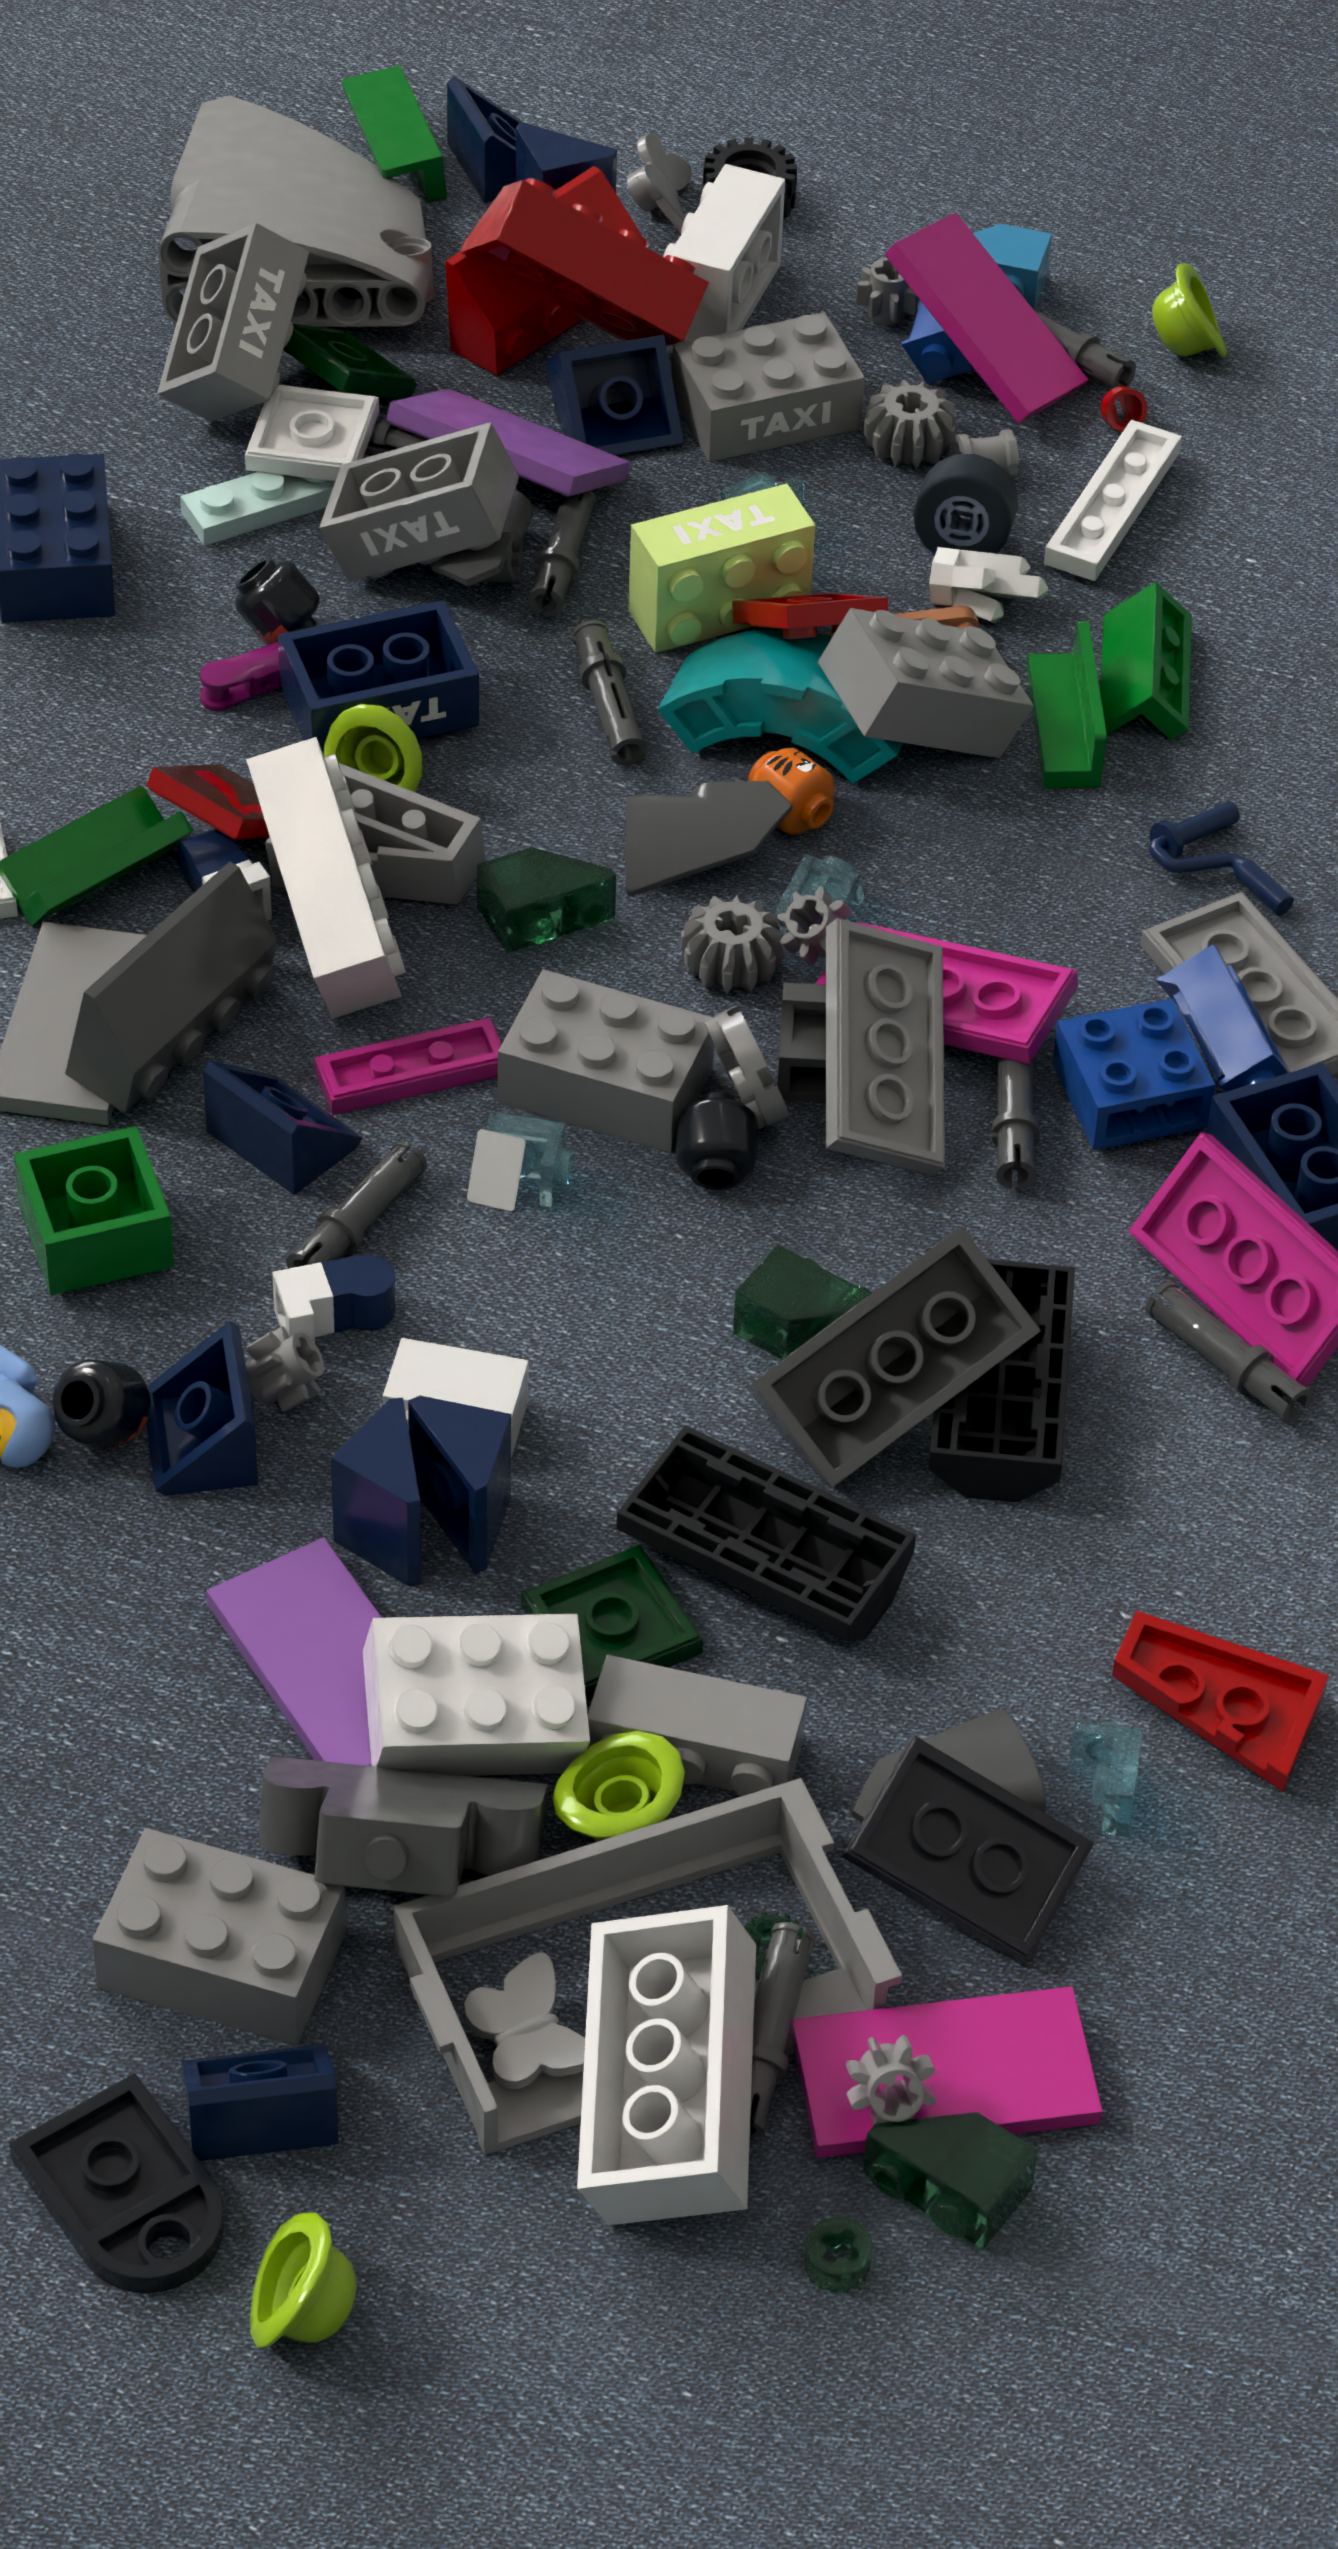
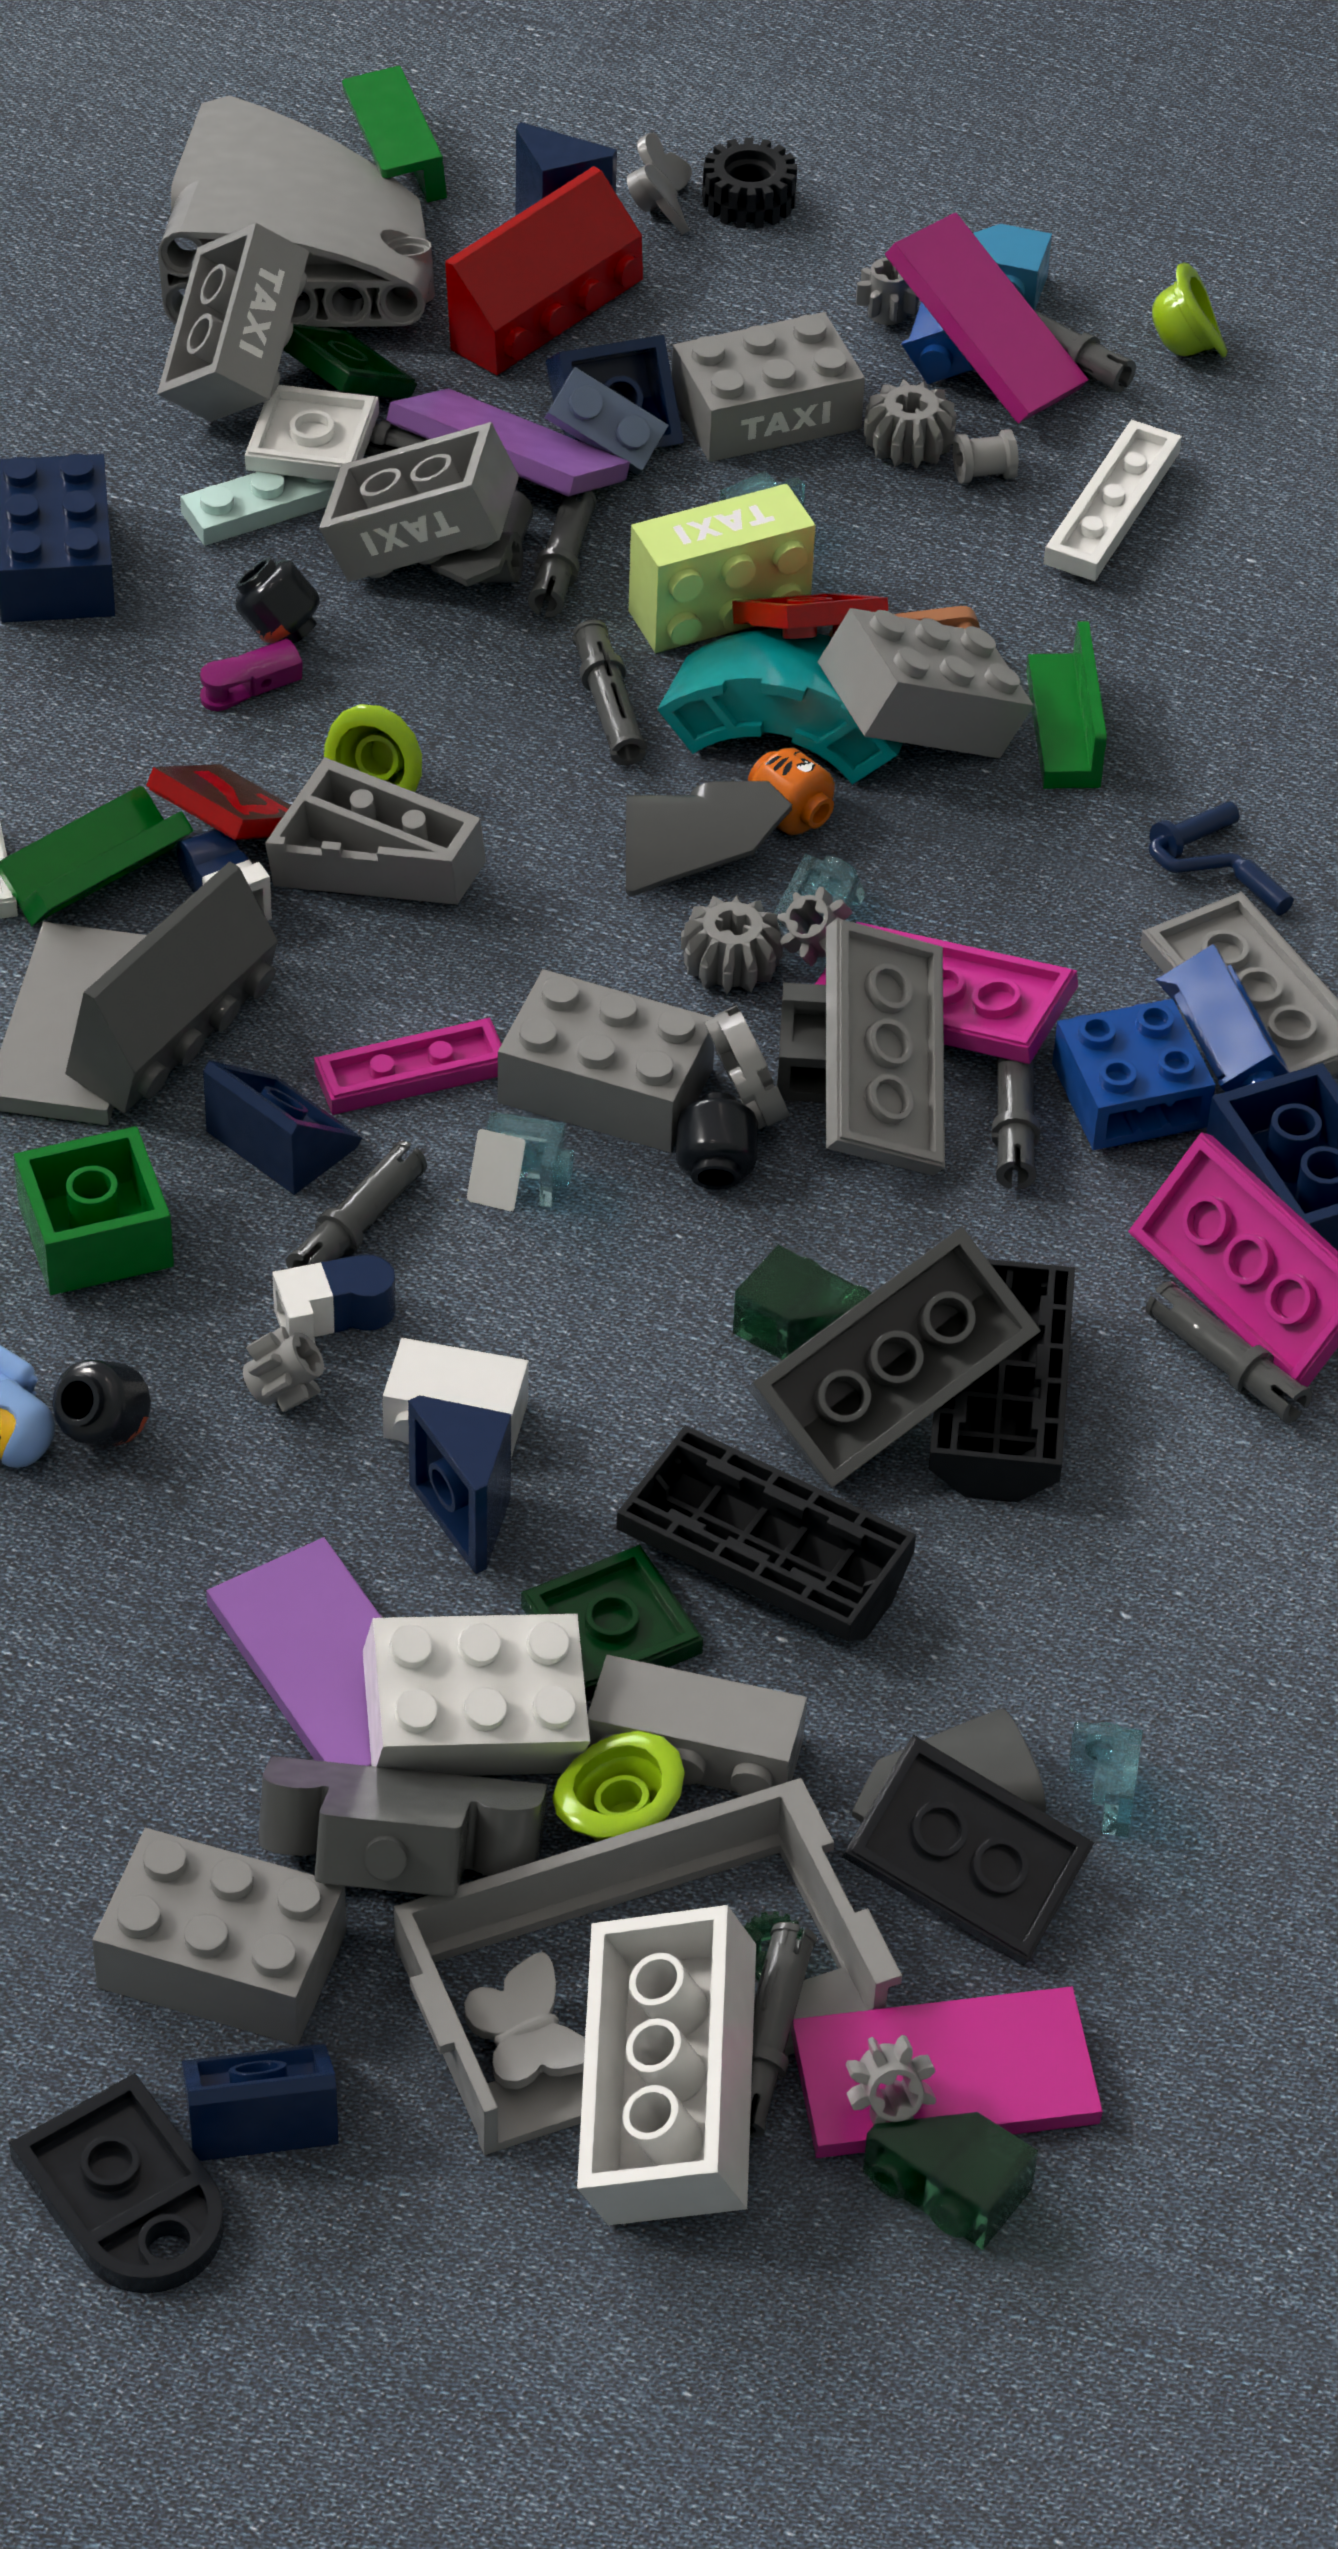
(204, 1419): dark blue slope -> none
(301, 2285): lime hat -> none
(328, 876): white brick -> none
(379, 1495): dark blue slope -> none
(391, 659): dark blue brick -> none
(481, 138): dark blue slope -> none
(542, 896): clear green slope -> none
(585, 264): red slope -> none
(606, 420): none -> sand blue plate
(733, 246): white brick -> none
(843, 2272): clear green bush -> none
(967, 576): white rock -> none
(969, 488): black wheel -> none
(1132, 404): red hinge -> none
(1147, 662): green panel -> none
(1224, 1692): red wing -> none

